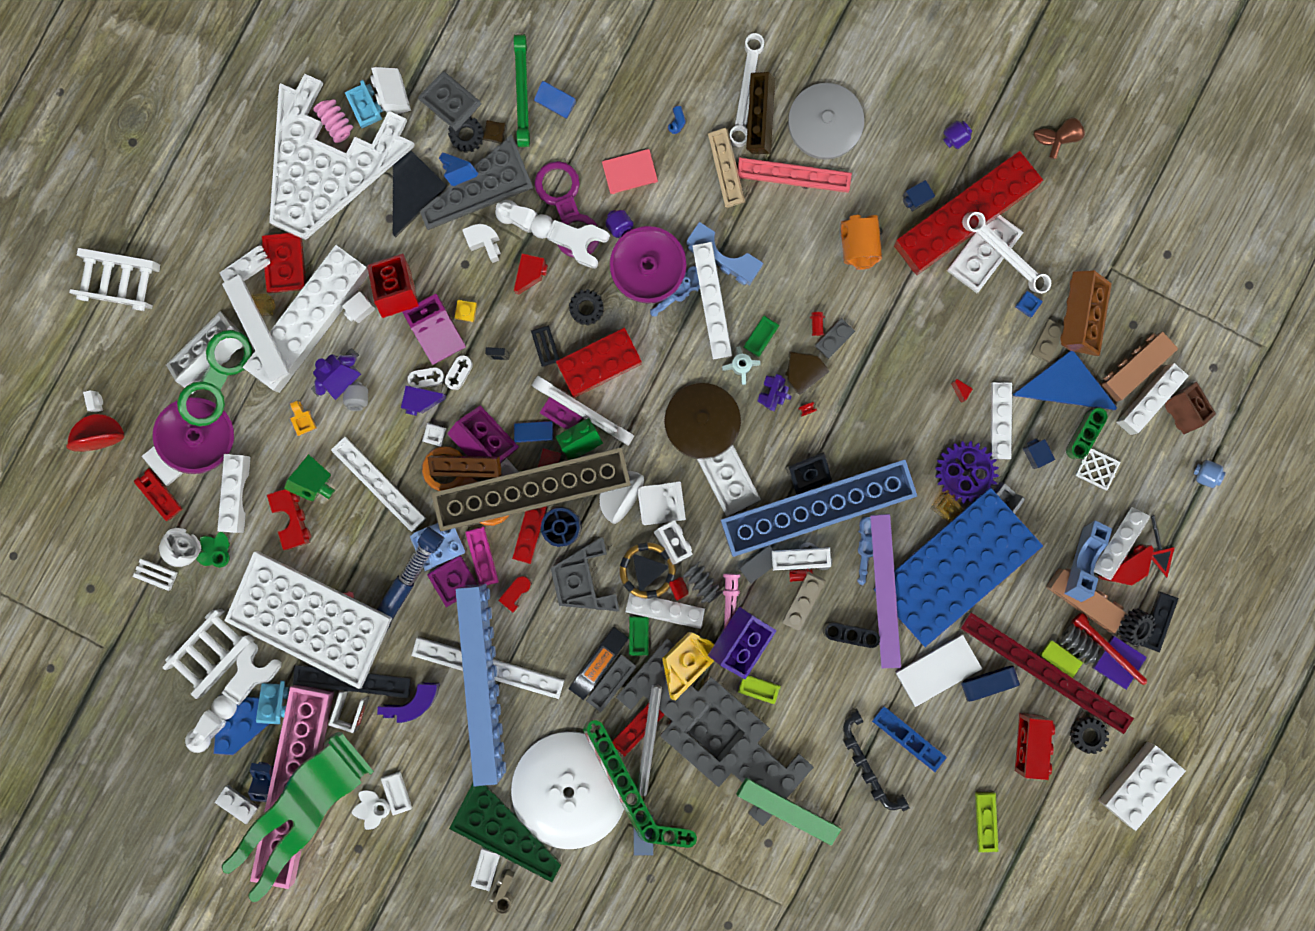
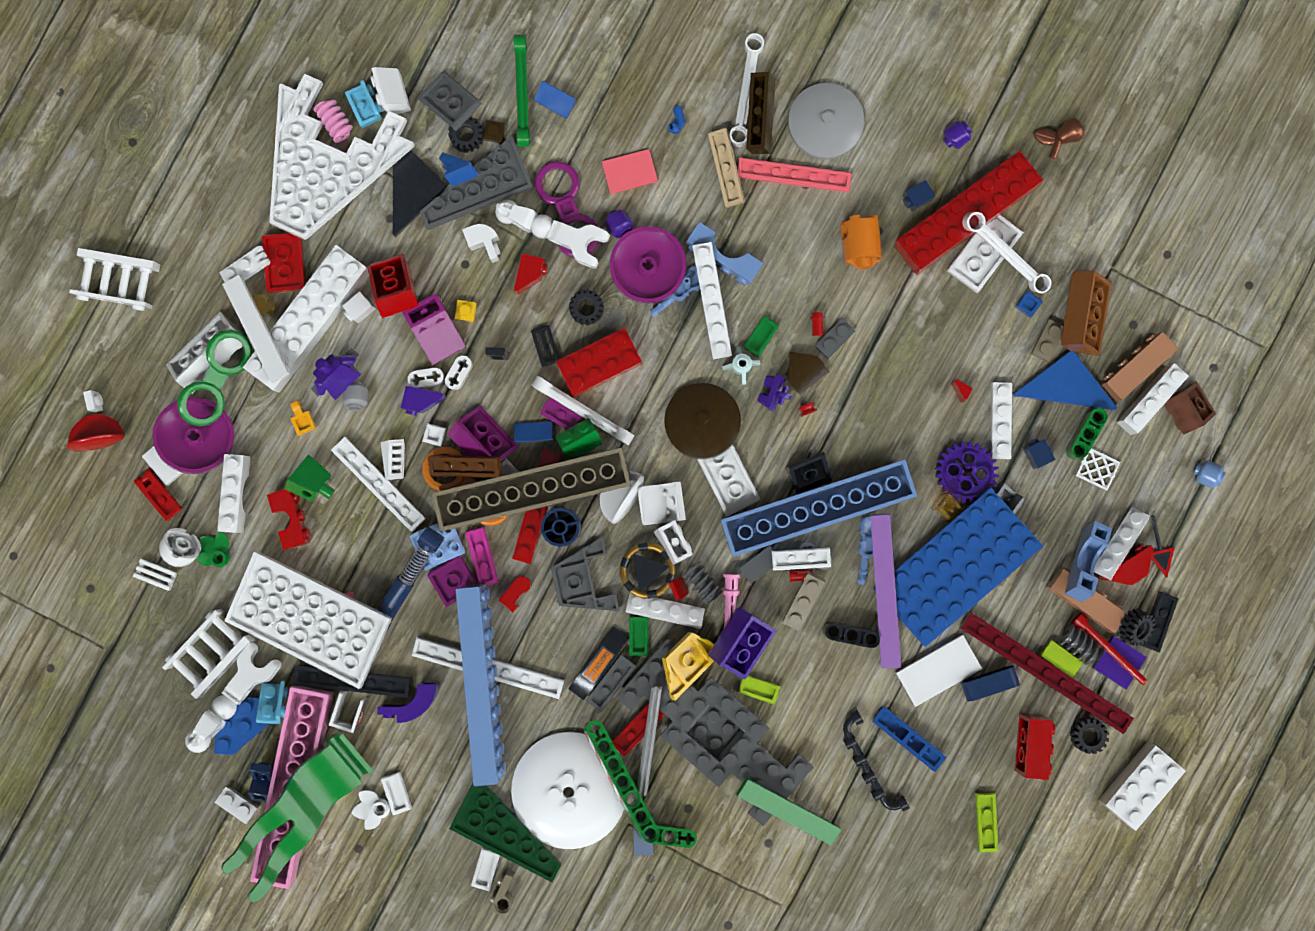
(399, 449): none -> white slope

